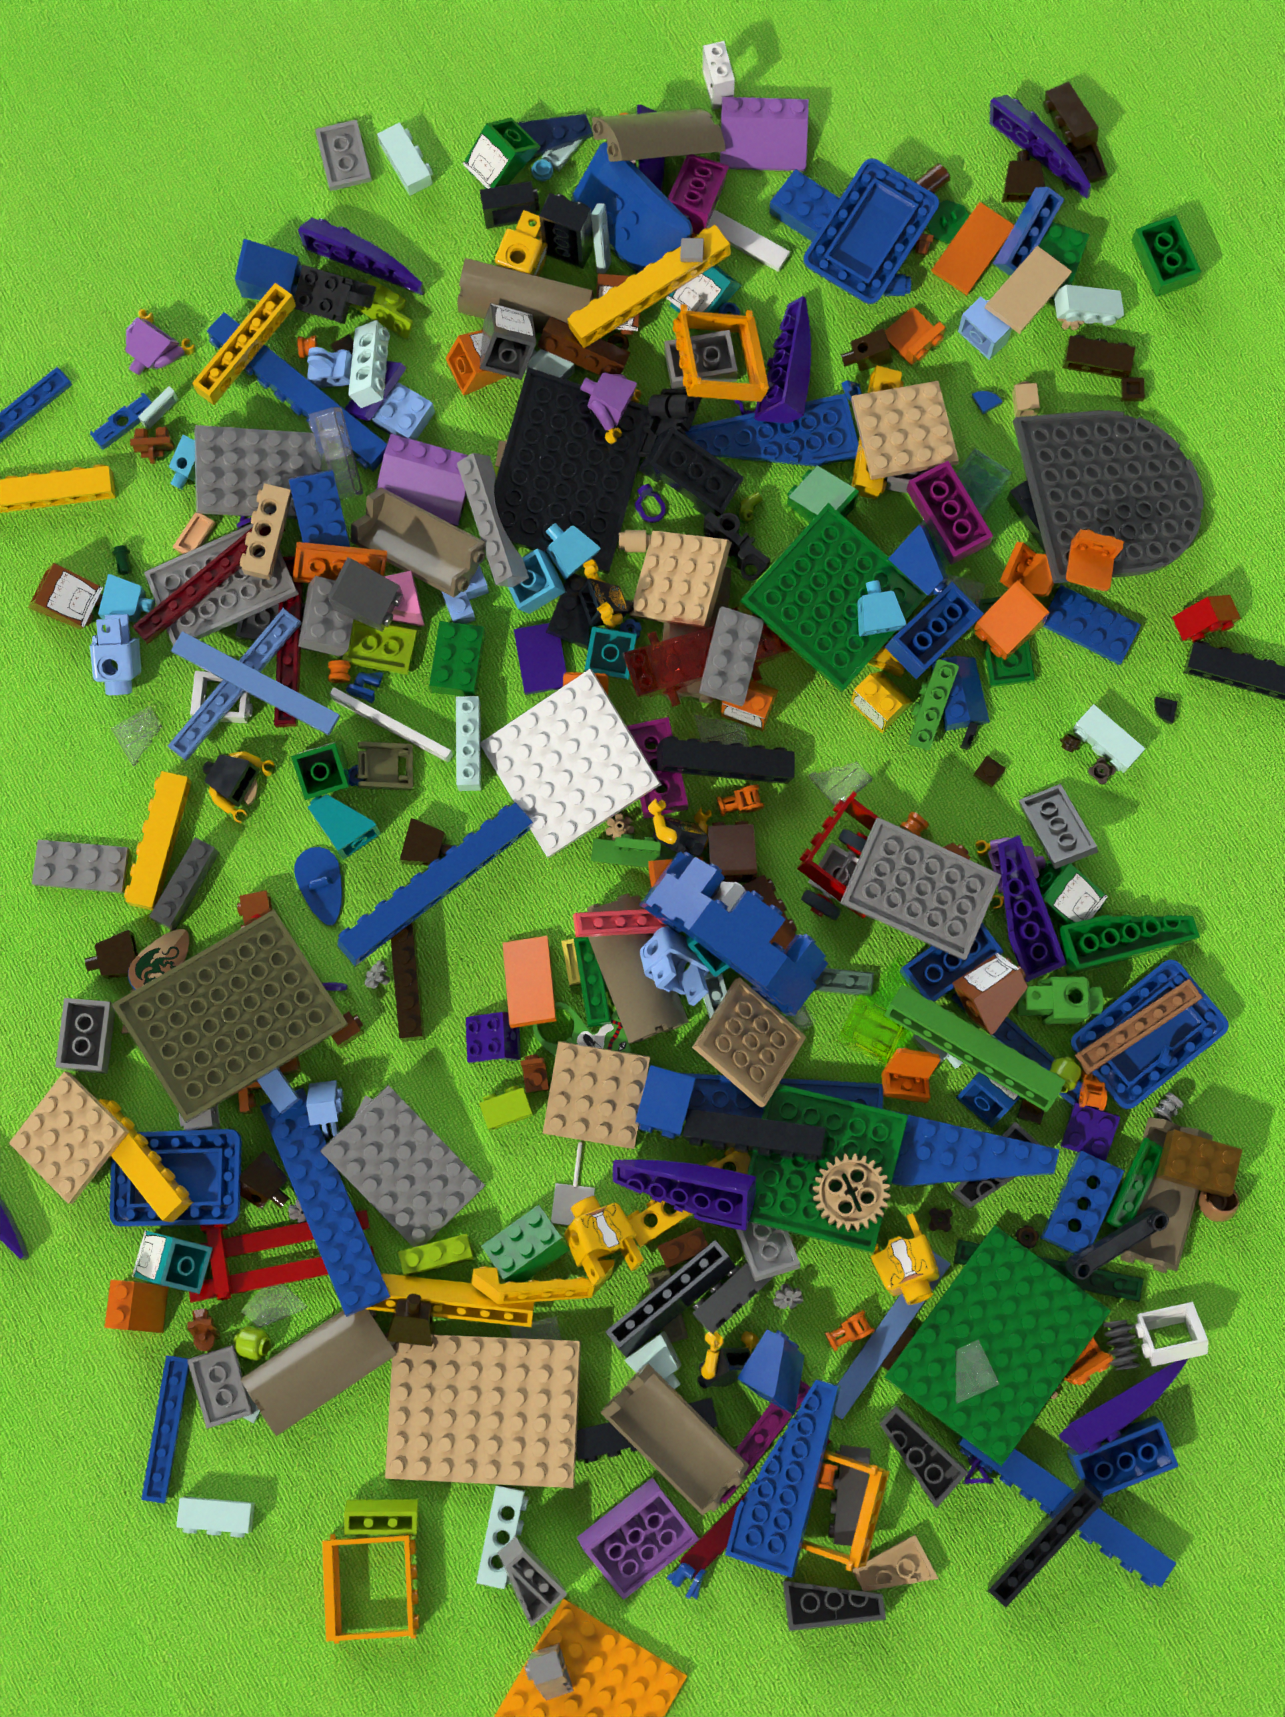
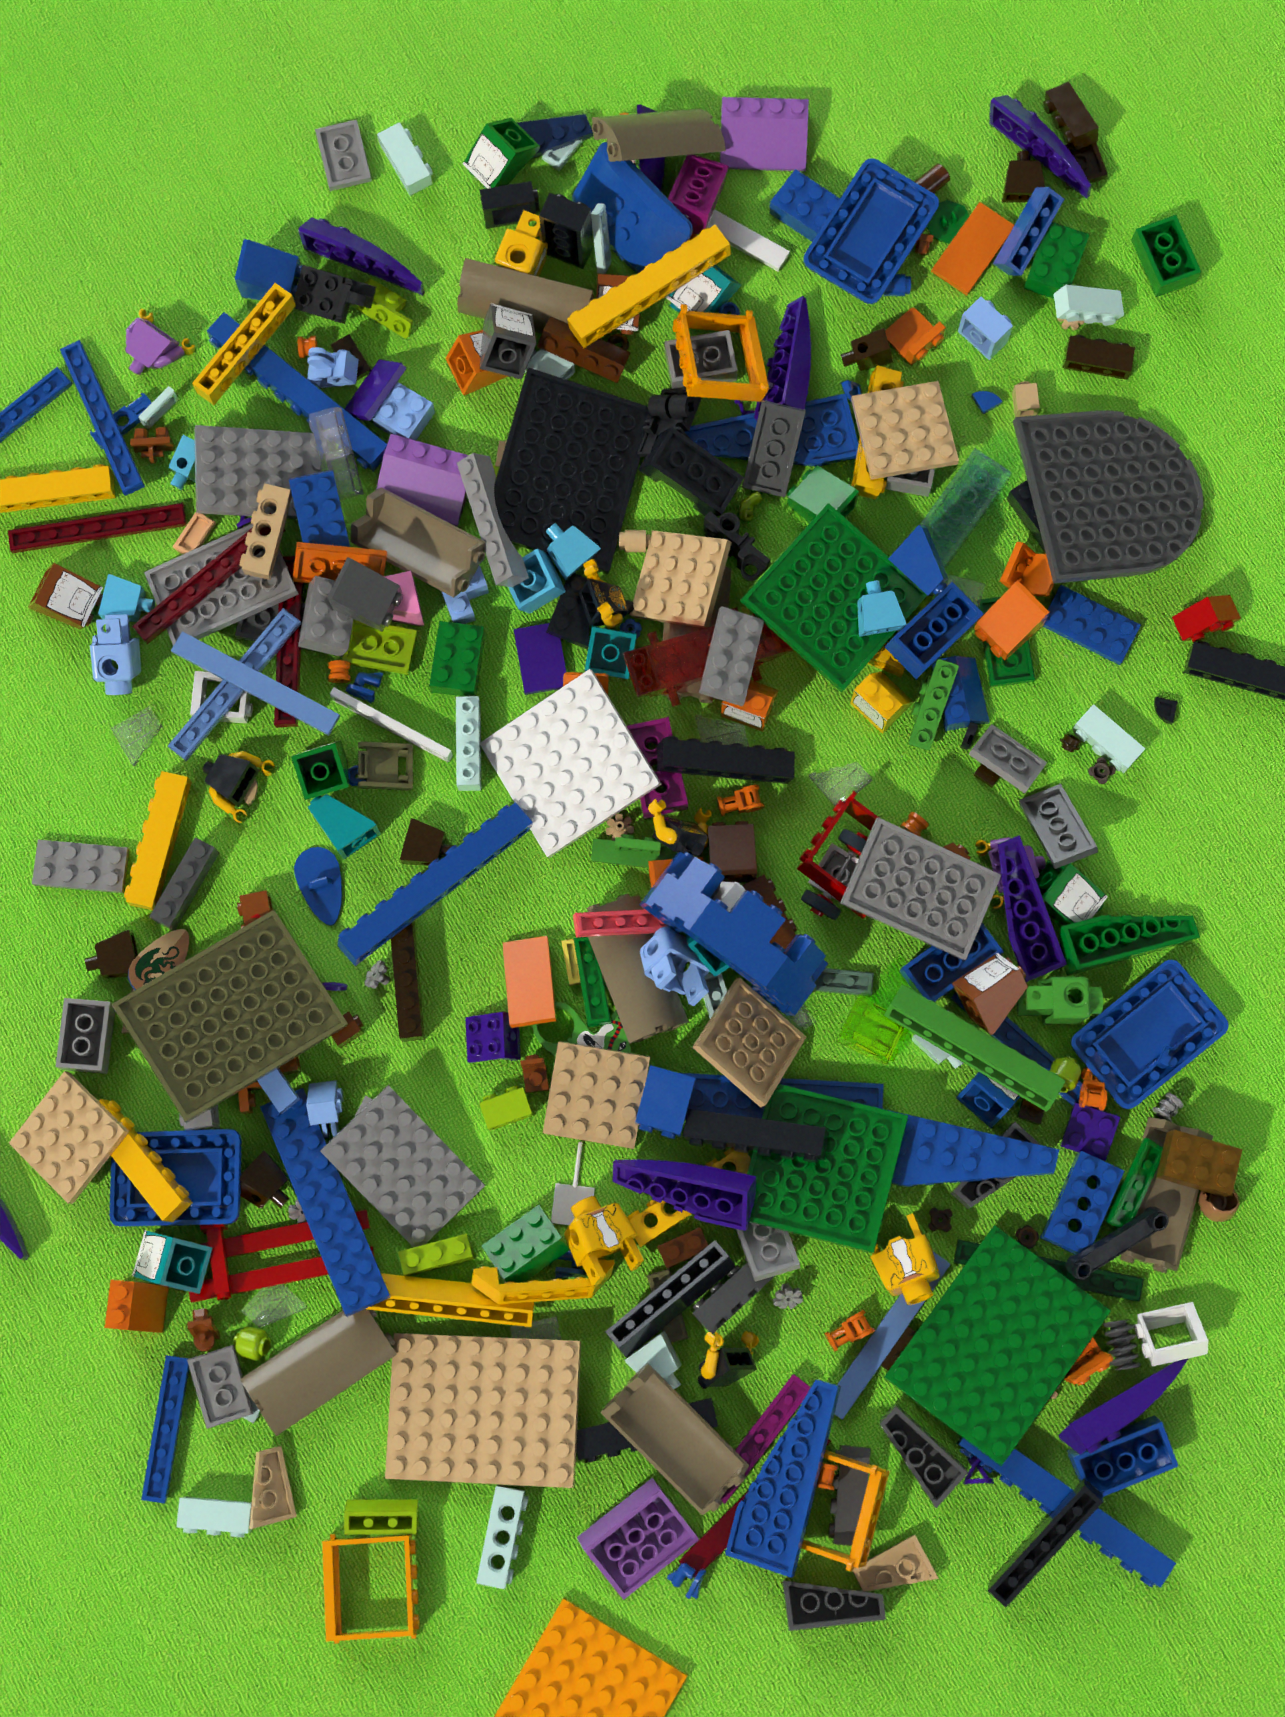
(97, 528): none -> dark red tile
(102, 418): none -> blue tile
(122, 559): dark green pin -> none
(271, 1489): none -> tan wing
(369, 364): light aqua brick -> none
(412, 1322): dark brown torso -> none
(531, 1580): light grey wedge -> none
(542, 170): medium azure plate -> none
(549, 1672): light grey wedge -> none
(573, 1272): none -> piece
(610, 399): medium lavender torso -> none
(647, 490): dark purple piece -> none
(692, 249): light grey tile -> none
(717, 72): white window -> none
(773, 448): none -> dark grey plate
(775, 1370): blue slope -> none
(870, 1184): tan gear -> none
(908, 1075): orange bracket -> none
(949, 512): magenta brick -> none
(973, 1372): clear wing -> none
(1007, 758): none -> light grey plate
(1028, 289): tan tile -> none
(1092, 559): orange bracket -> none
(1132, 389): dark brown plate -> none
(1138, 1026): medium nougat tile -> none

